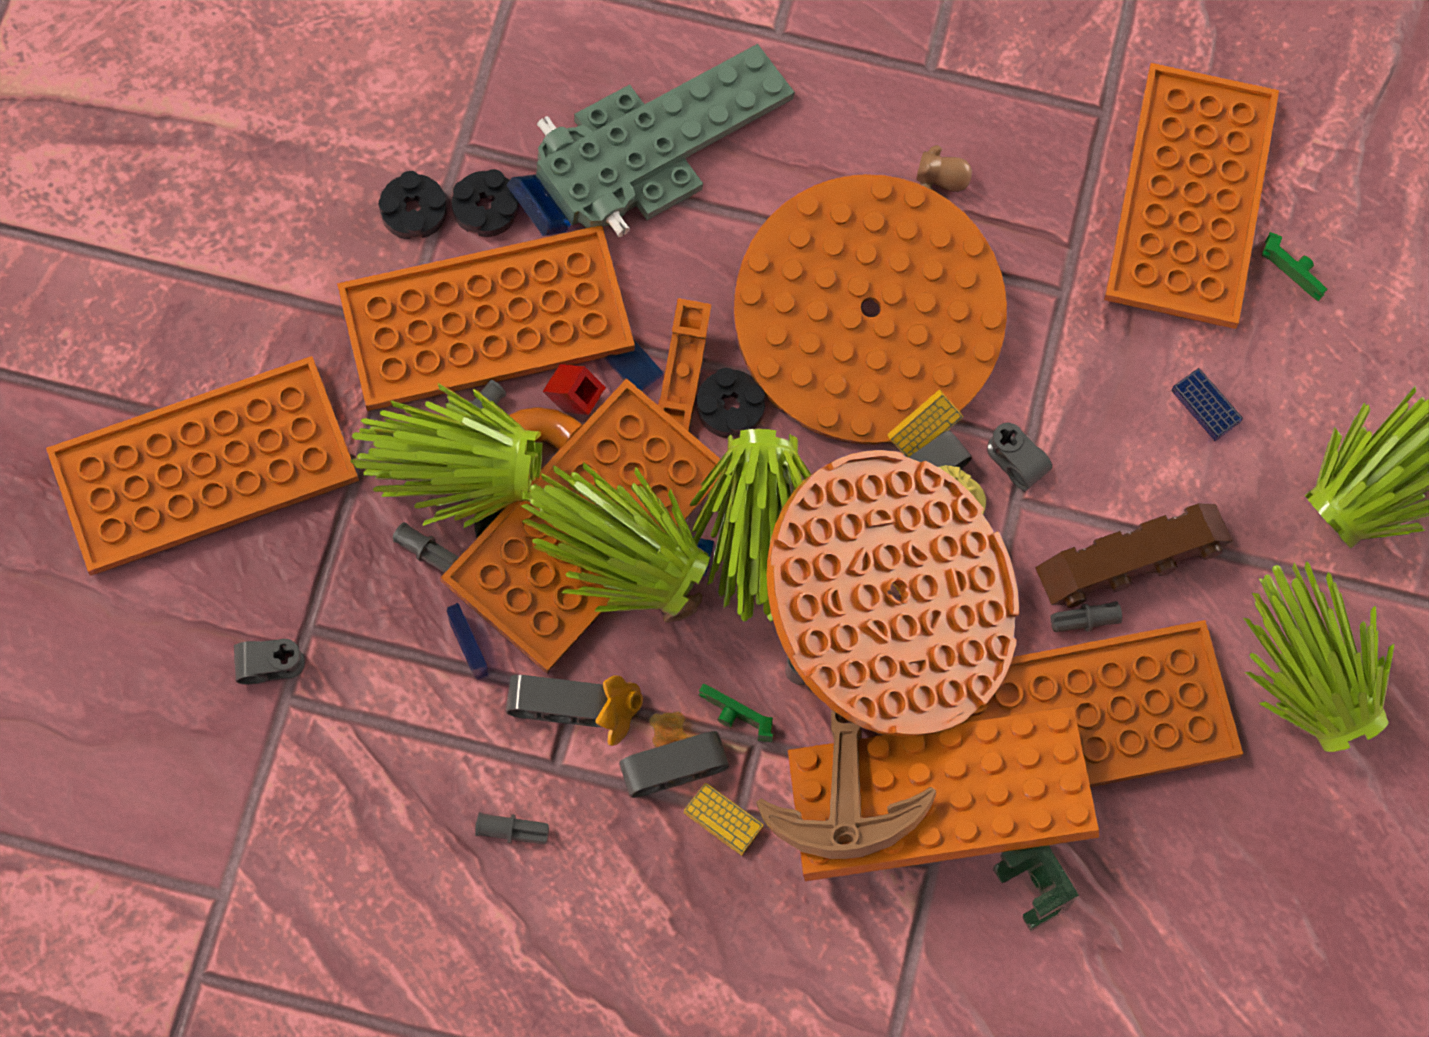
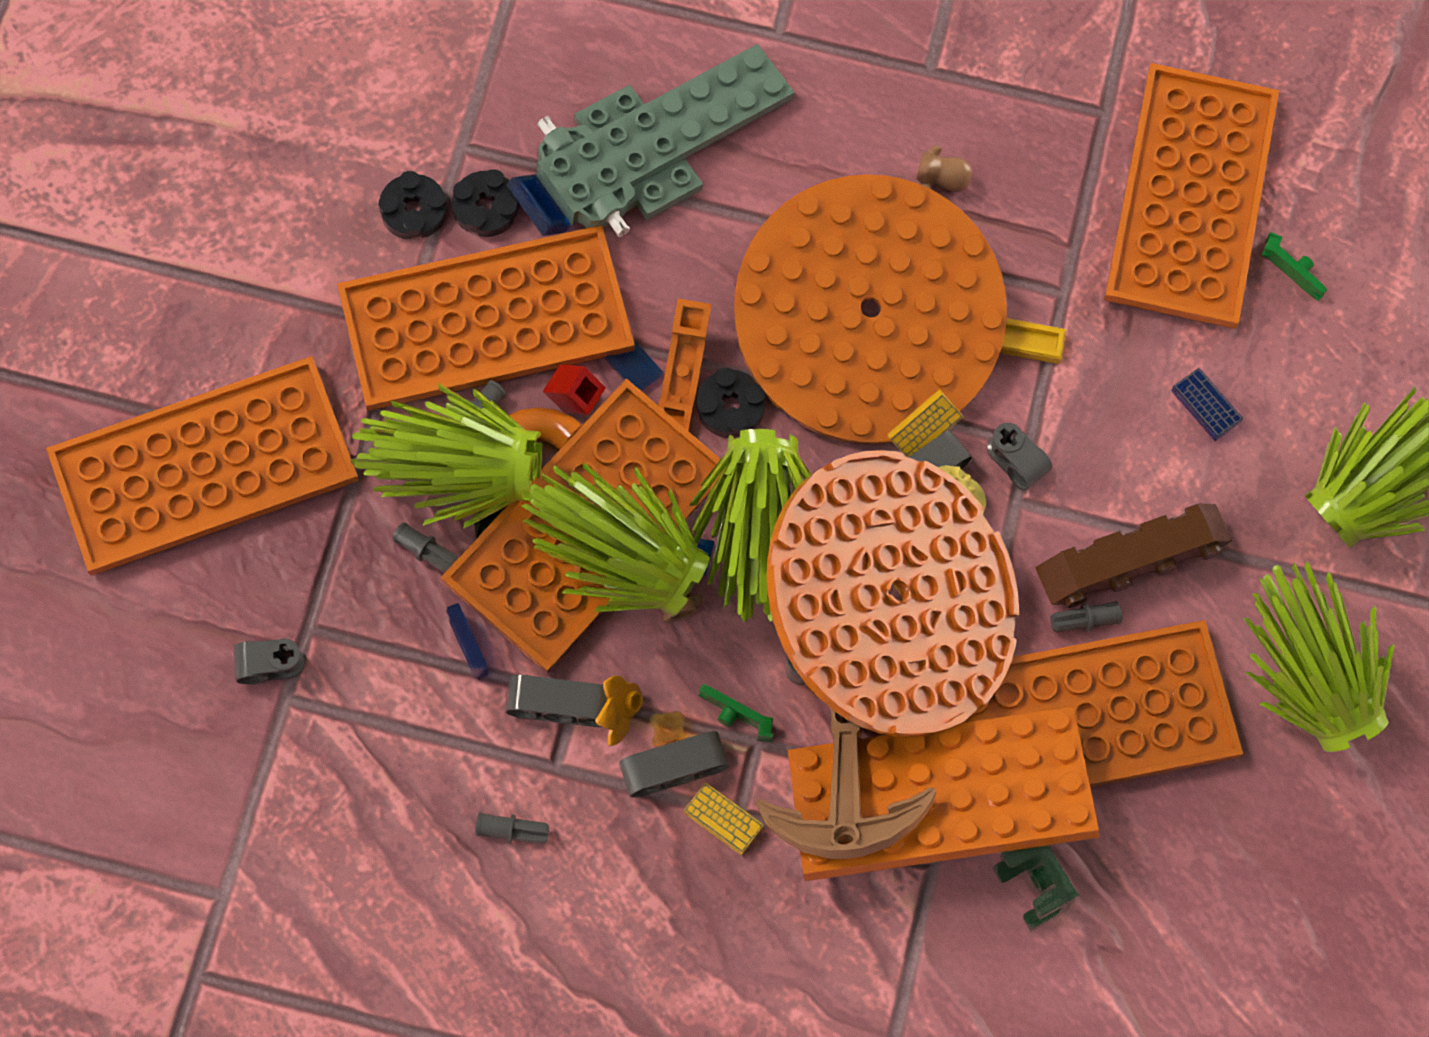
(1033, 341): none -> yellow tile

